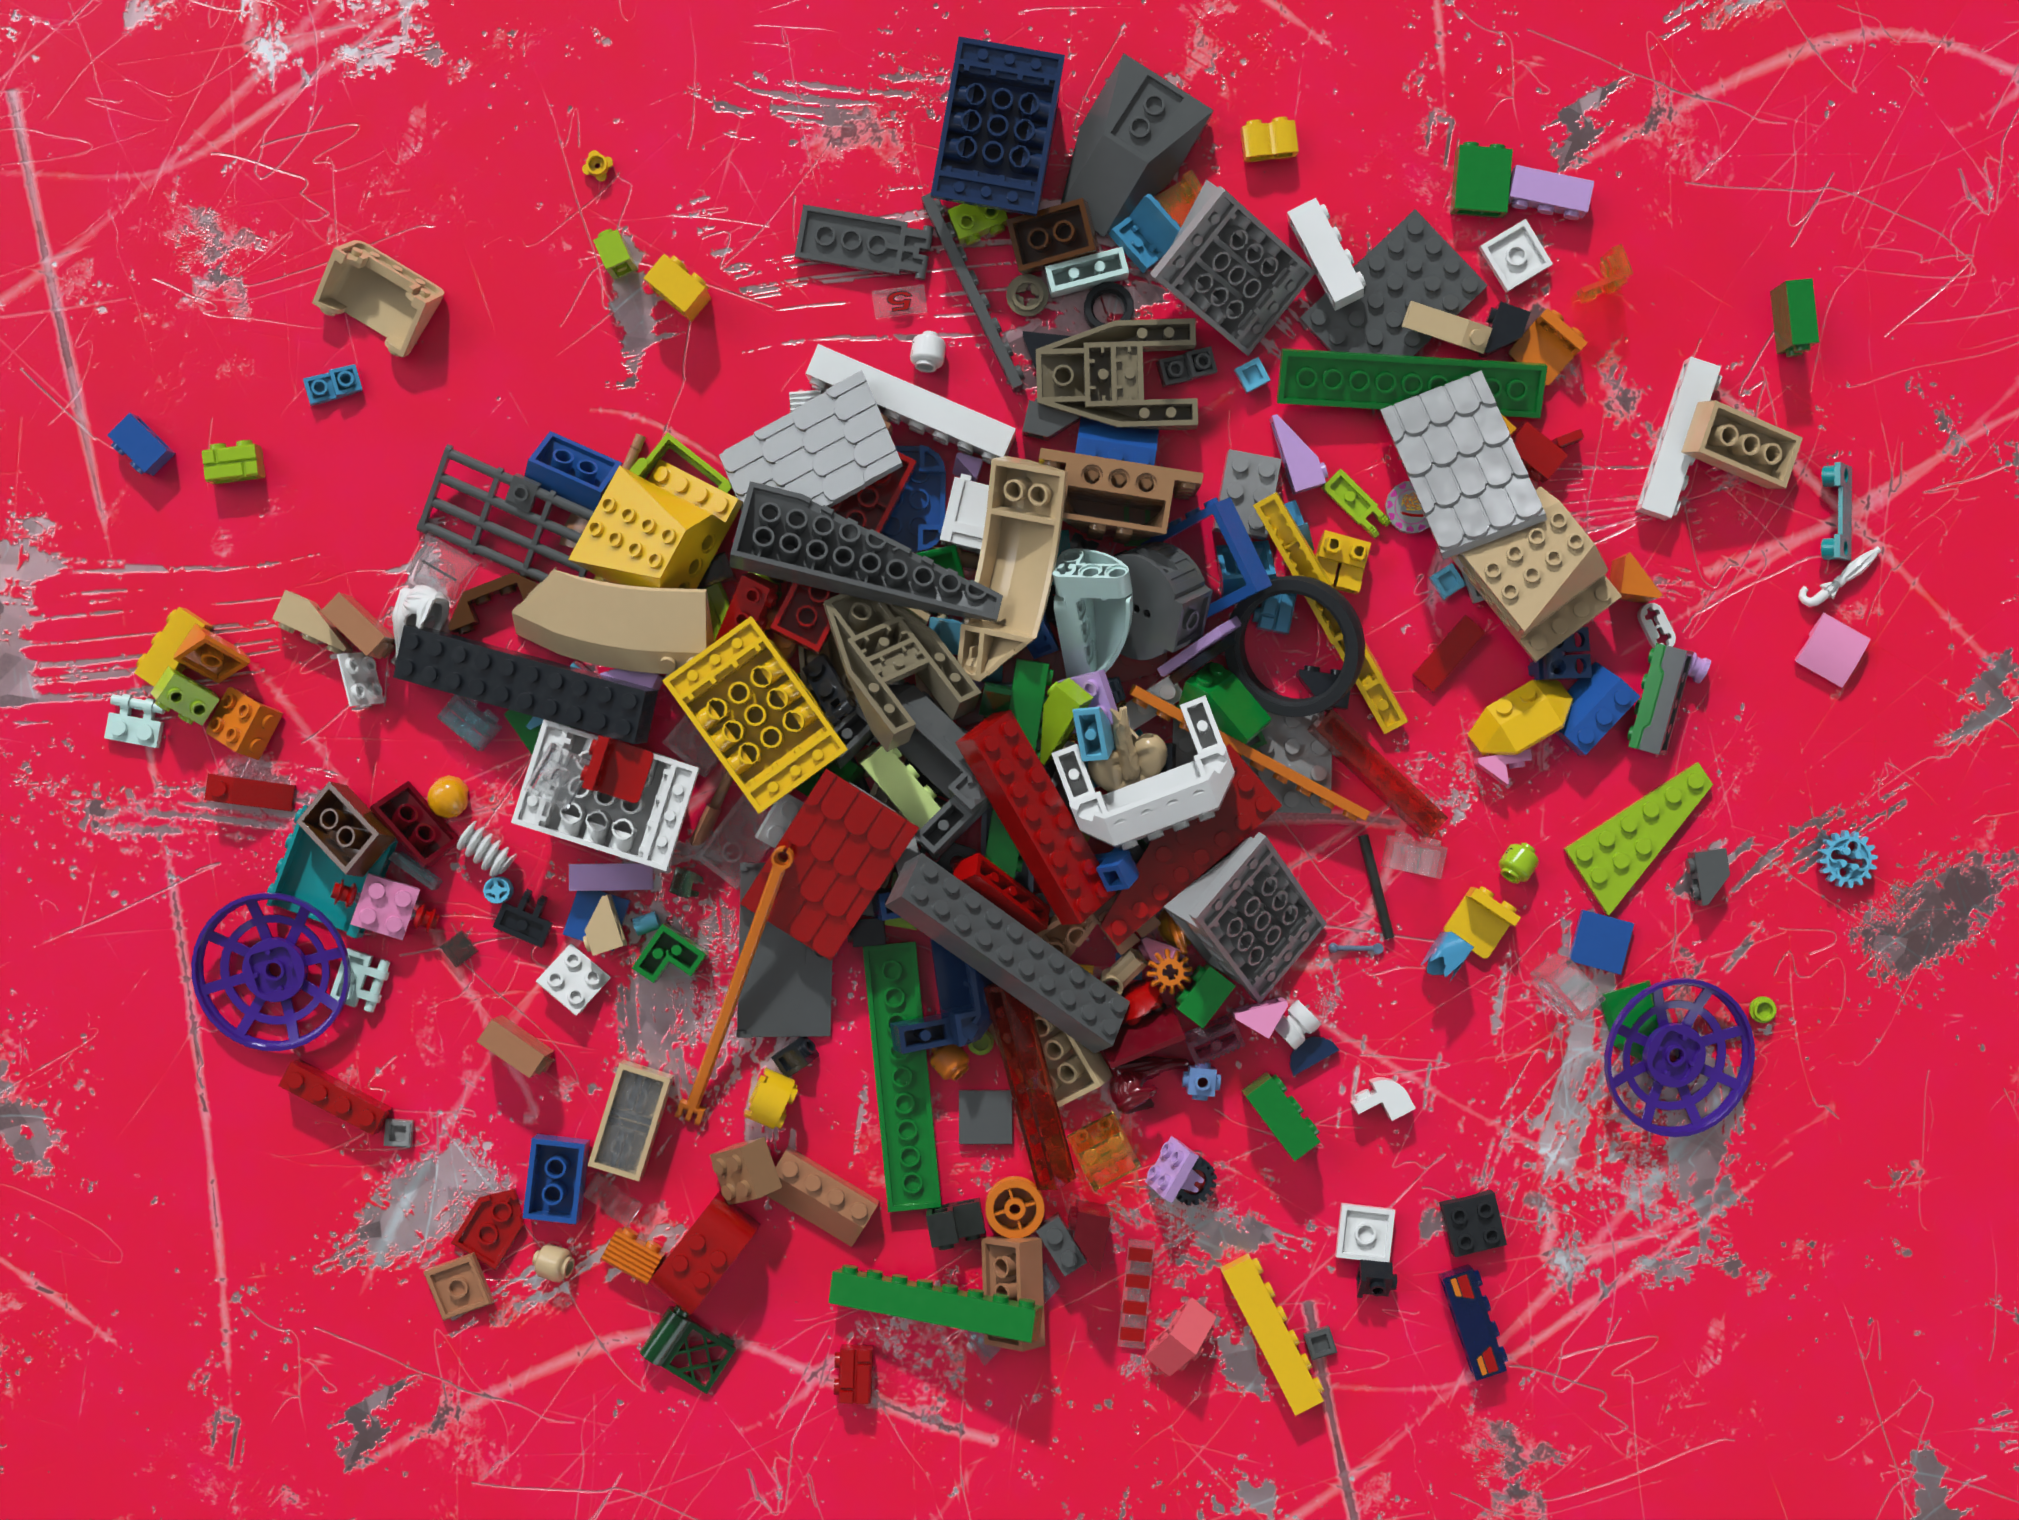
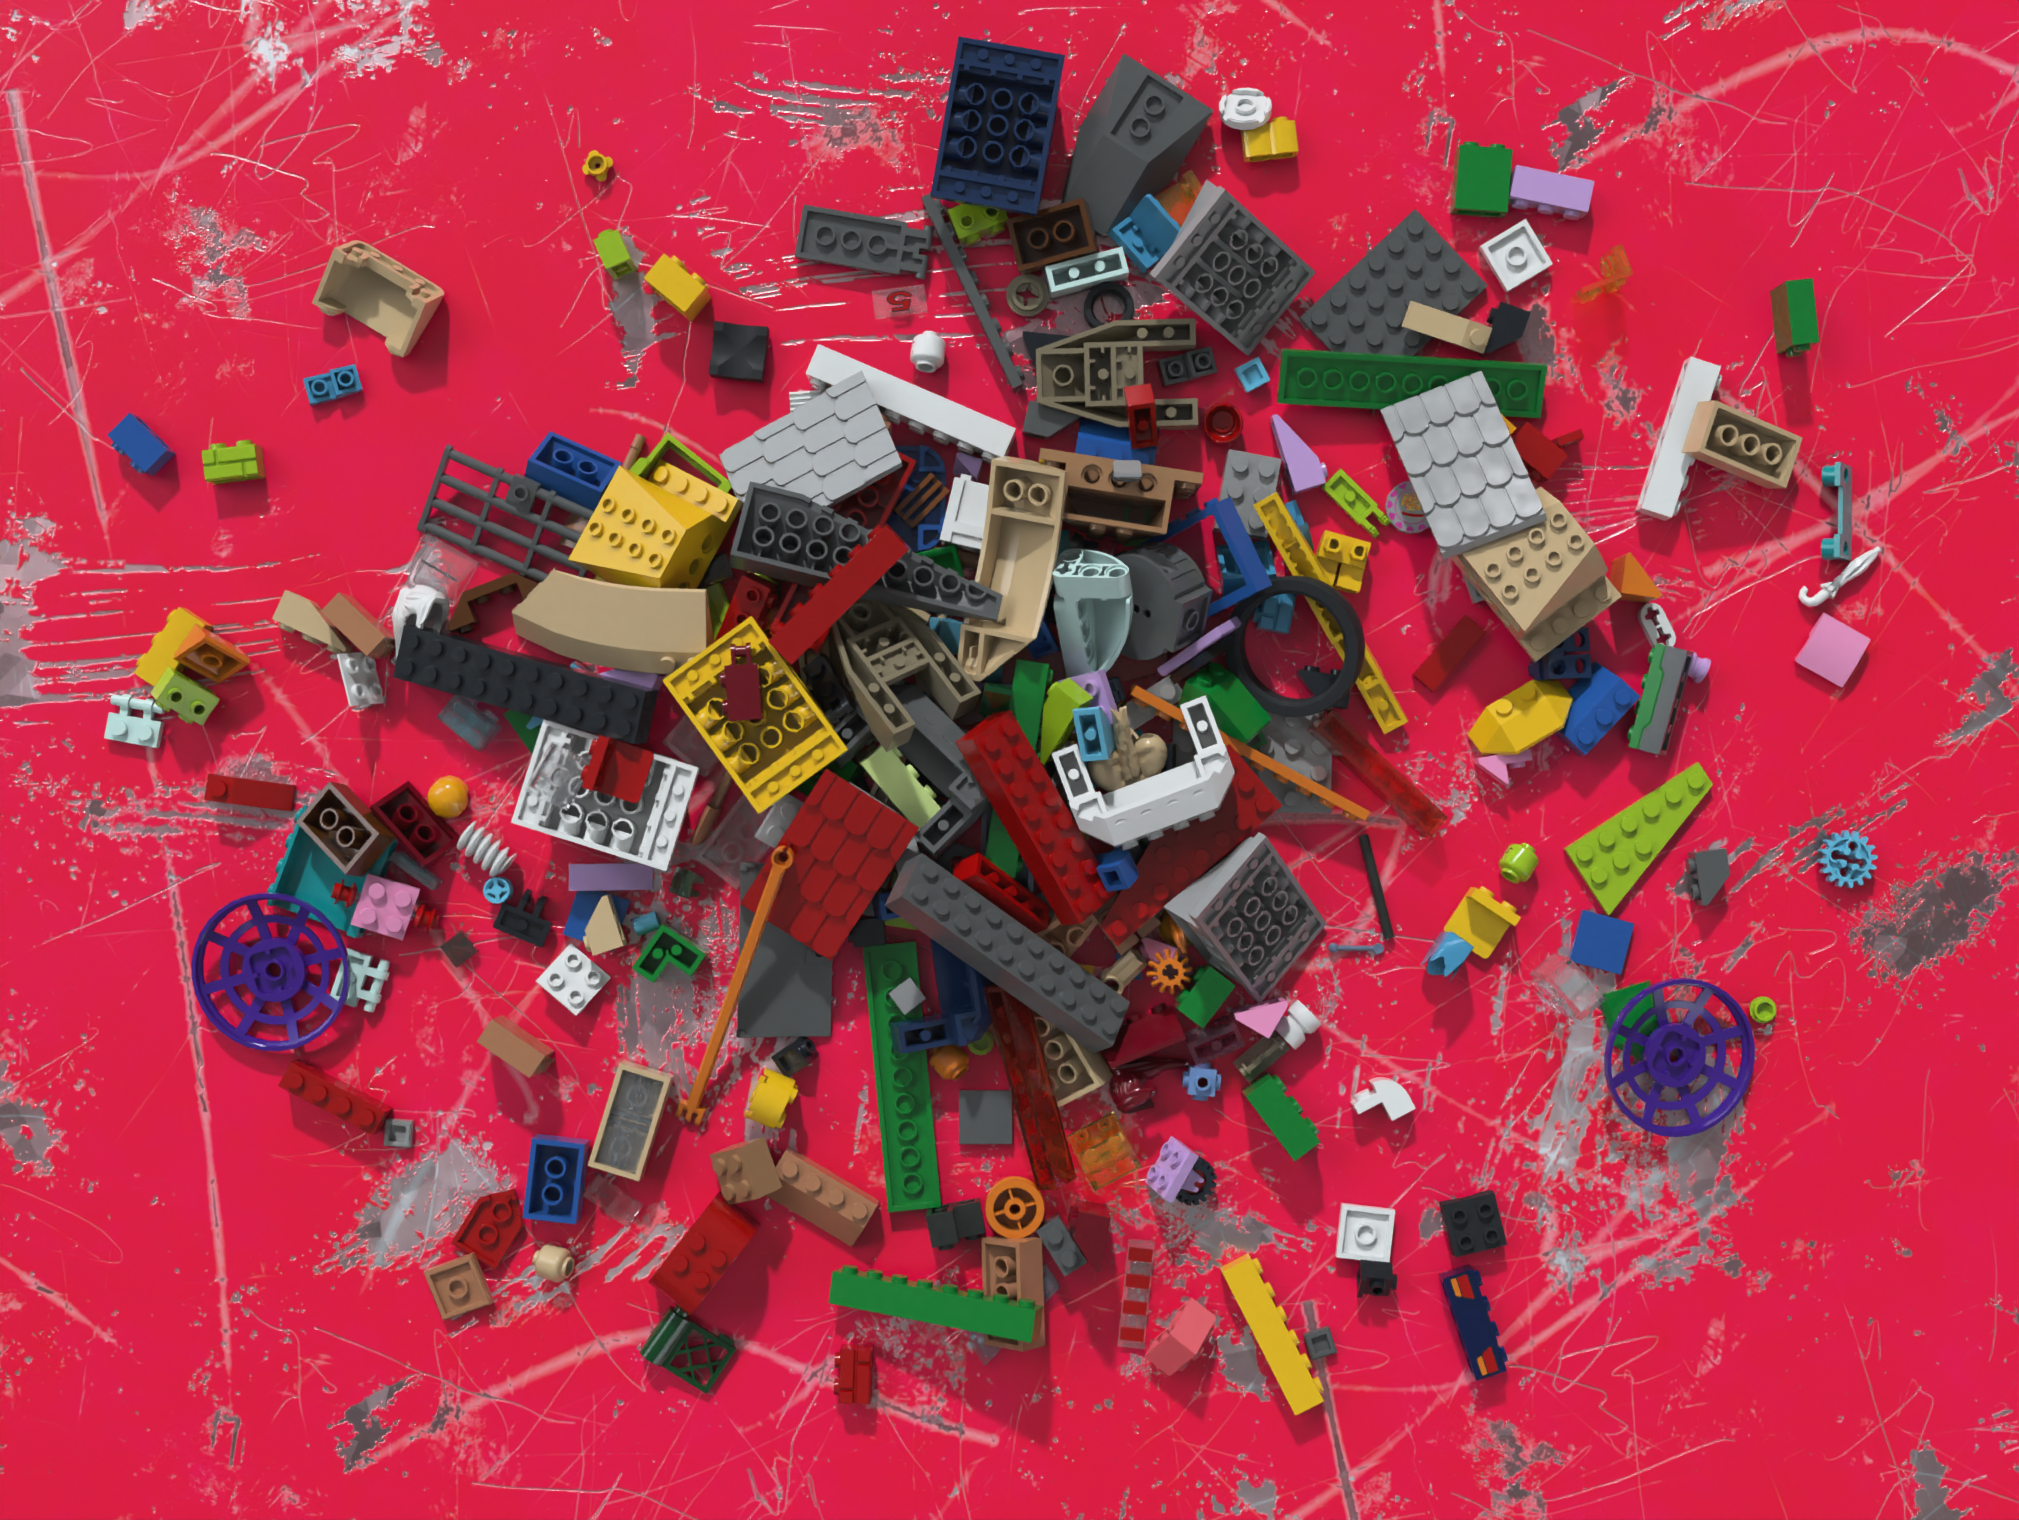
(243, 723): orange bracket -> none
(633, 1254): orange brick -> none
(739, 352): none -> black brick
(742, 687): none -> dark red brick
(844, 588): none -> red brick
(907, 995): none -> light grey tile
(937, 484): none -> dark orange tile
(1127, 471): none -> light grey slope
(1141, 416): none -> red slope
(1142, 1000): red dish -> none
(1223, 423): none -> red hair
(1245, 109): none -> white tile
(1260, 1056): none -> dark tan hinge
(1311, 1052): dark blue tile -> none
(1326, 254): white brick -> none
(1413, 856): clear brick -> none
(1447, 581): medium azure tile -> none
(1548, 343): orange bracket -> none

